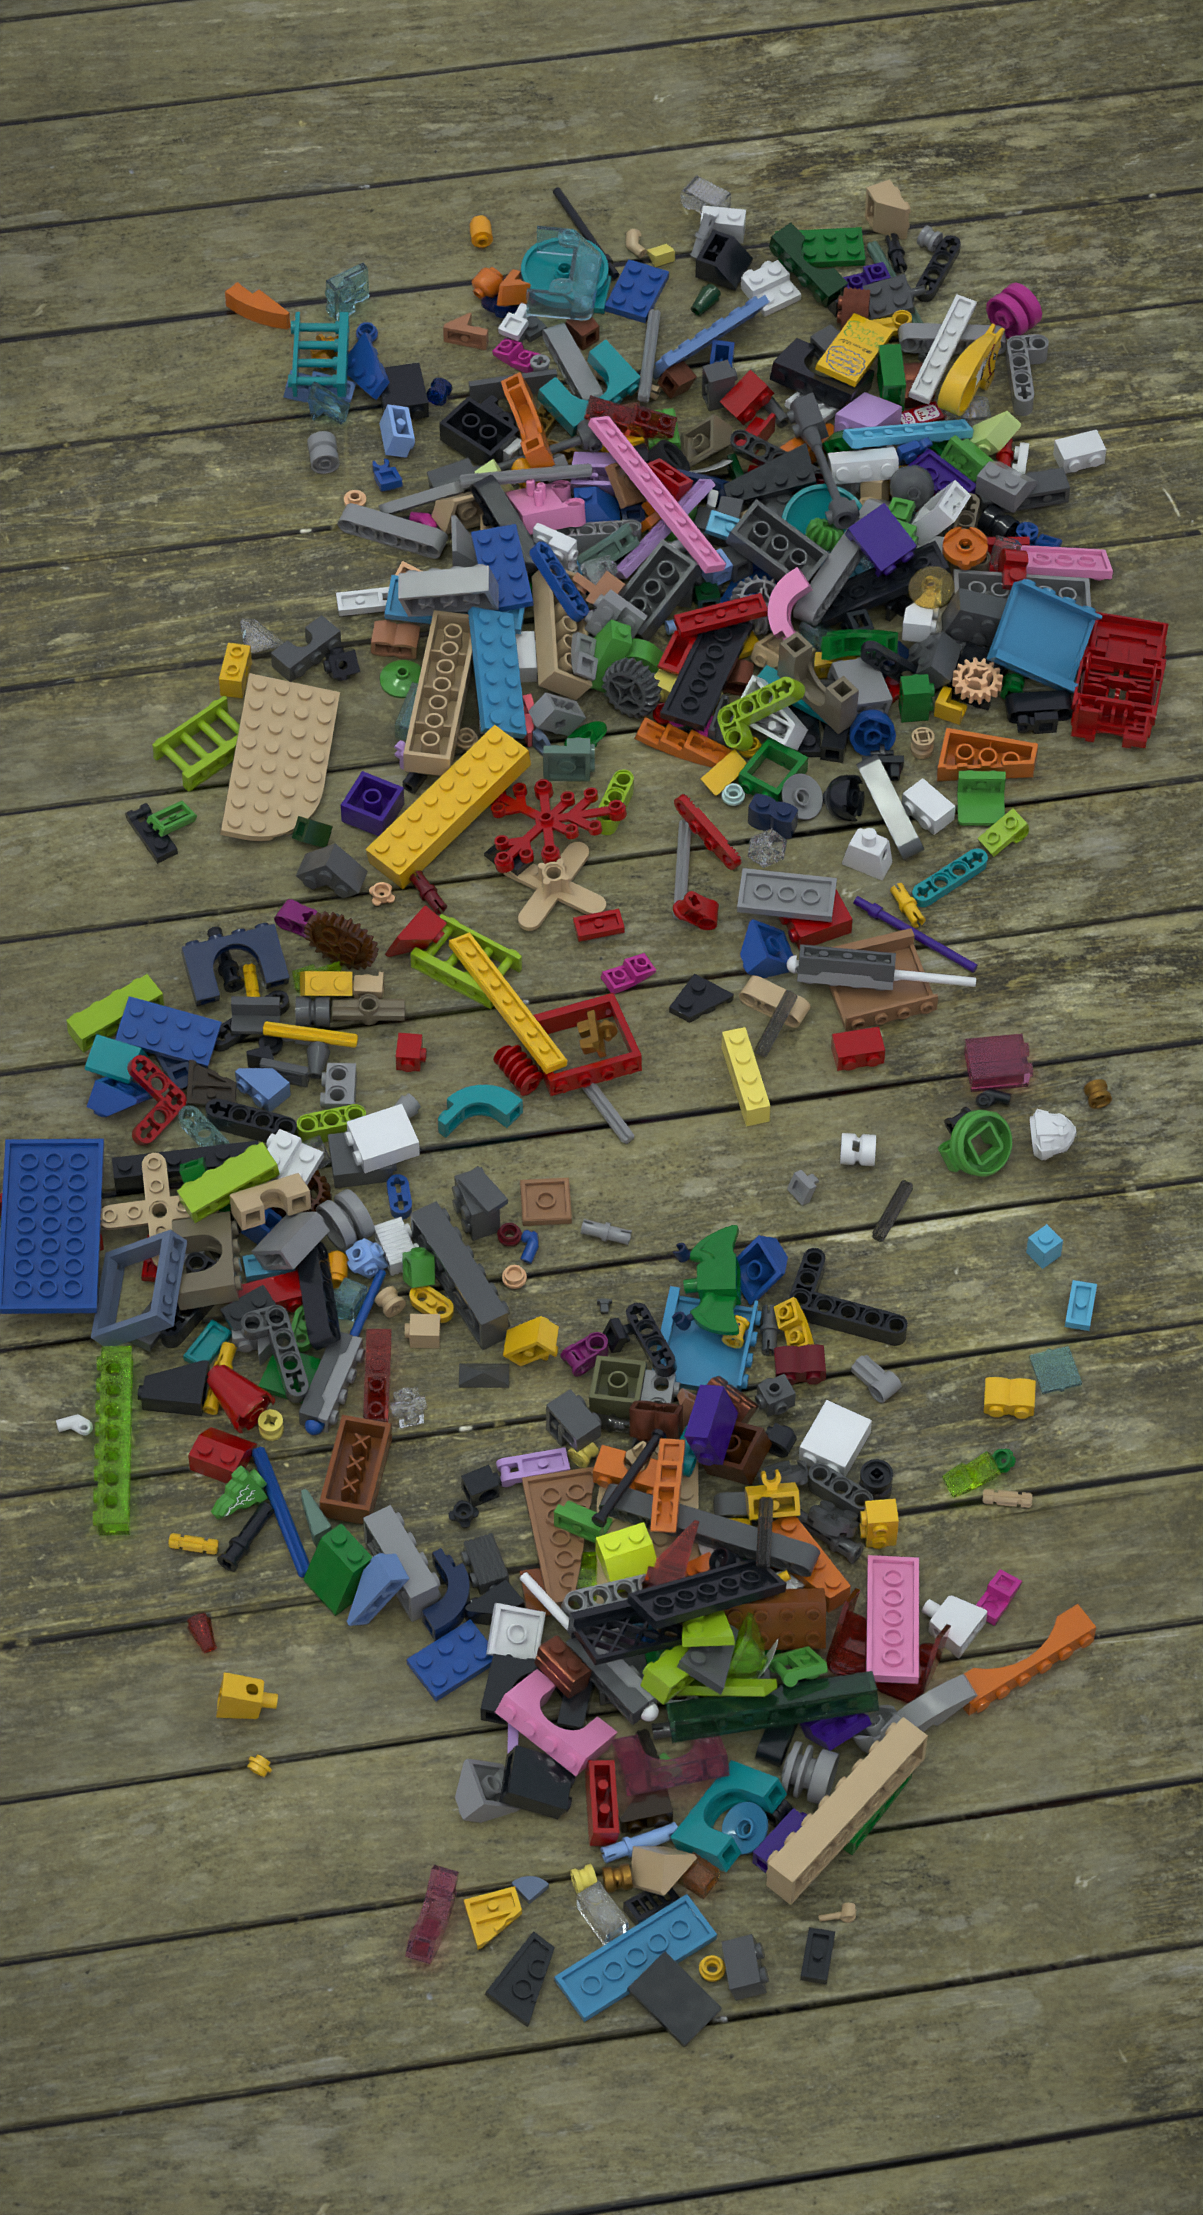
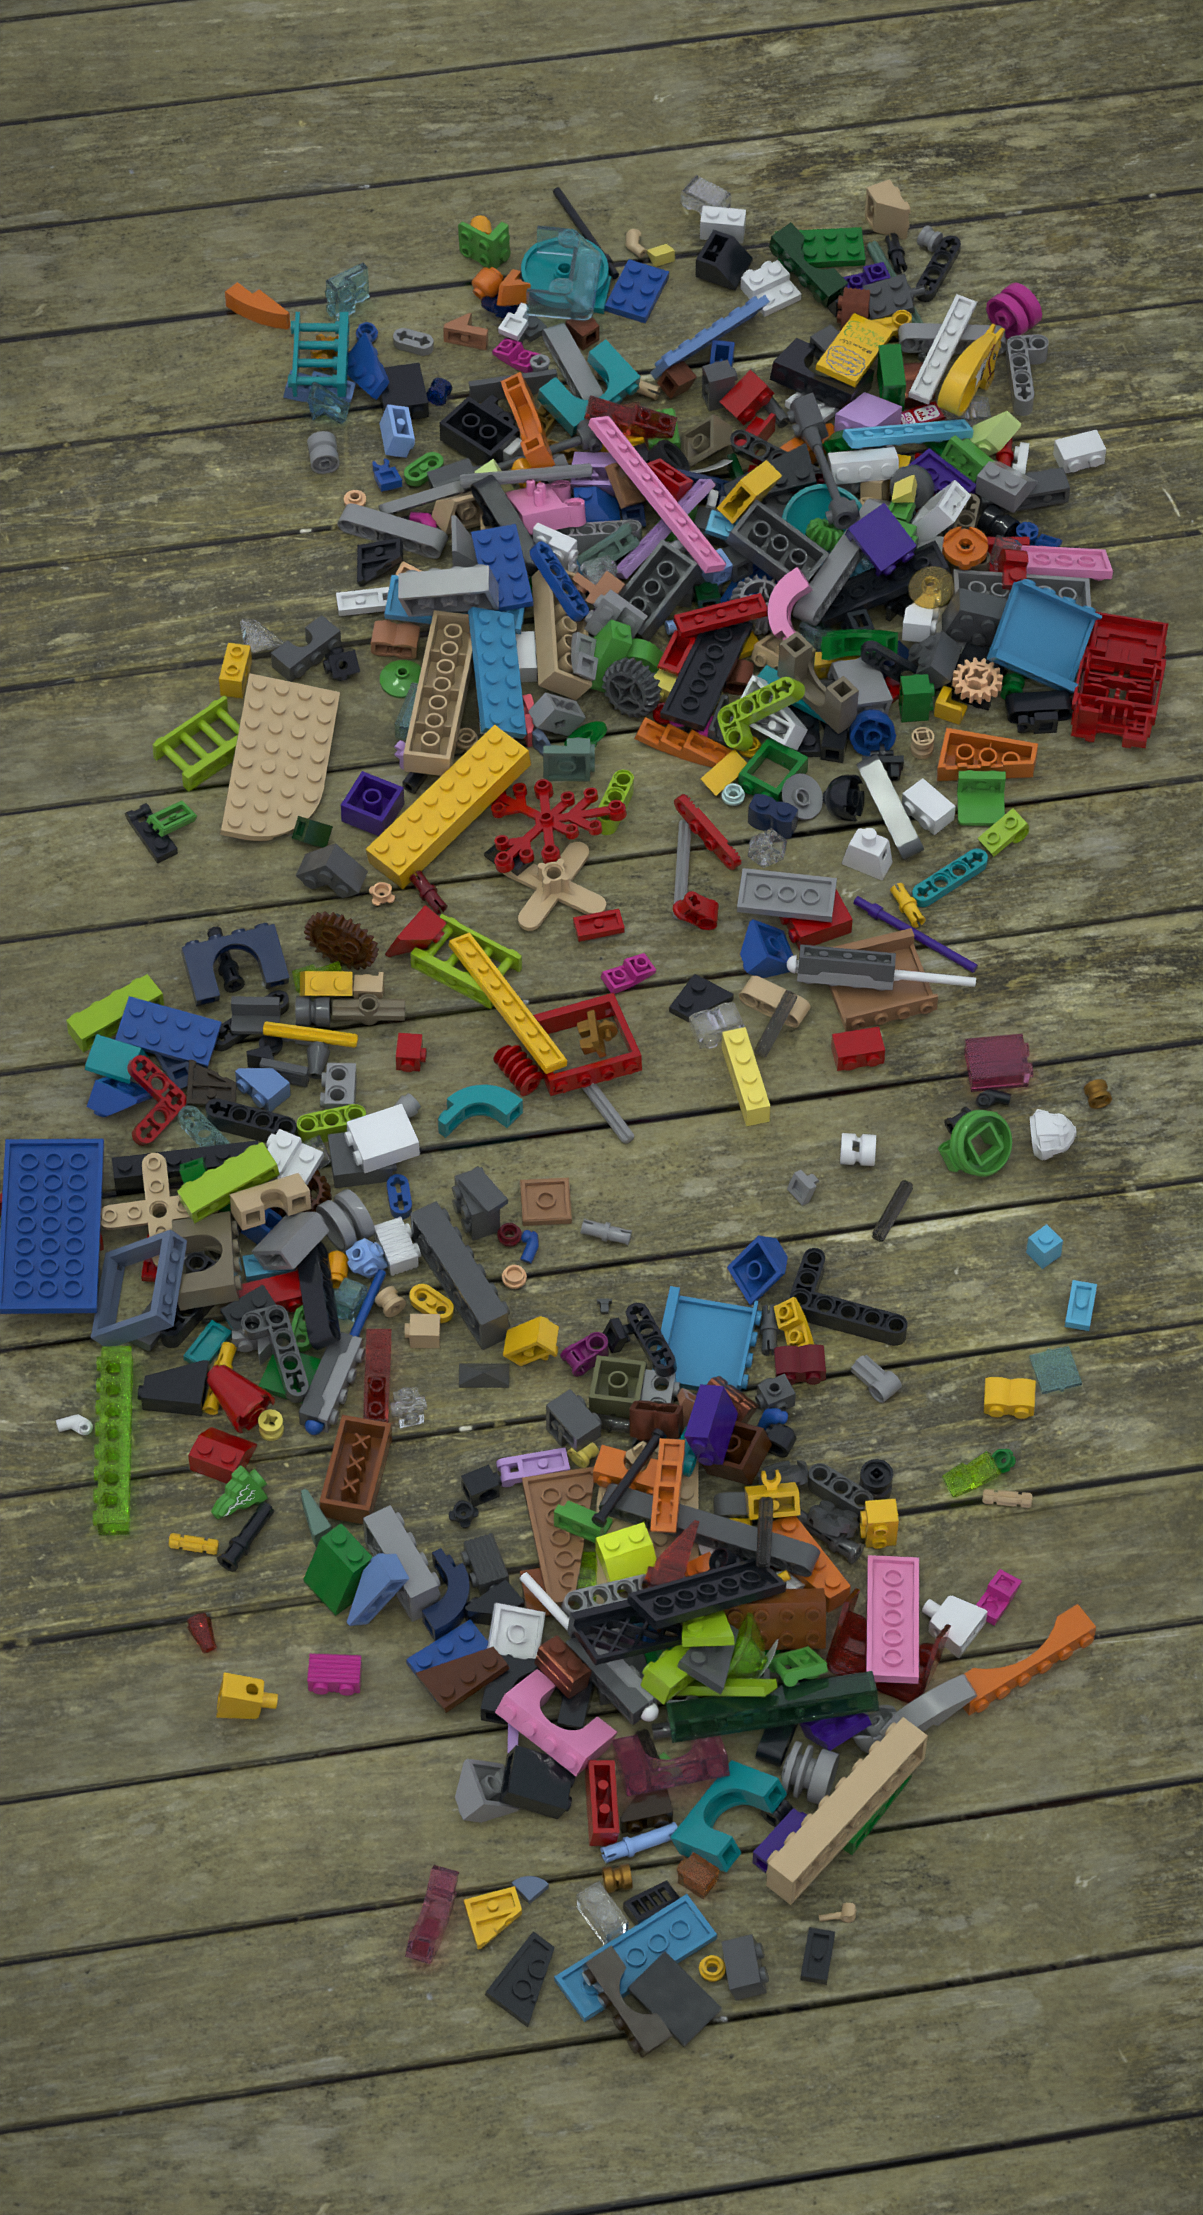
(251, 981): yellow axle -> none
(259, 1765): yellow plate -> none
(281, 1511): blue axle -> none
(294, 917): magenta piece -> none
(334, 1673): none -> dark pink brick
(377, 558): none -> black wing
(413, 341): none -> light grey beam
(416, 472): none -> bright green plate
(418, 1267): bright green brick -> none
(462, 1677): none -> reddish brown wing
(486, 249): none -> bright green bracket
(583, 1878): light yellow wheel -> none
(643, 2030): none -> dark brown arch
(649, 356): light grey axle -> none
(652, 519): orange bracket -> none
(658, 1867): tan slope -> none
(703, 234): light grey pin -> none
(706, 298): dark green cone -> none
(709, 1024): none -> clear brick
(716, 1282): green torso -> none
(738, 1340): yellow bush -> none
(738, 1822): dark azure dish -> none
(748, 489): none -> yellow brick
(772, 1416): none -> blue arm
(835, 1438): white brick -> none
(905, 490): none -> light yellow slope
(908, 452): blue plate -> none

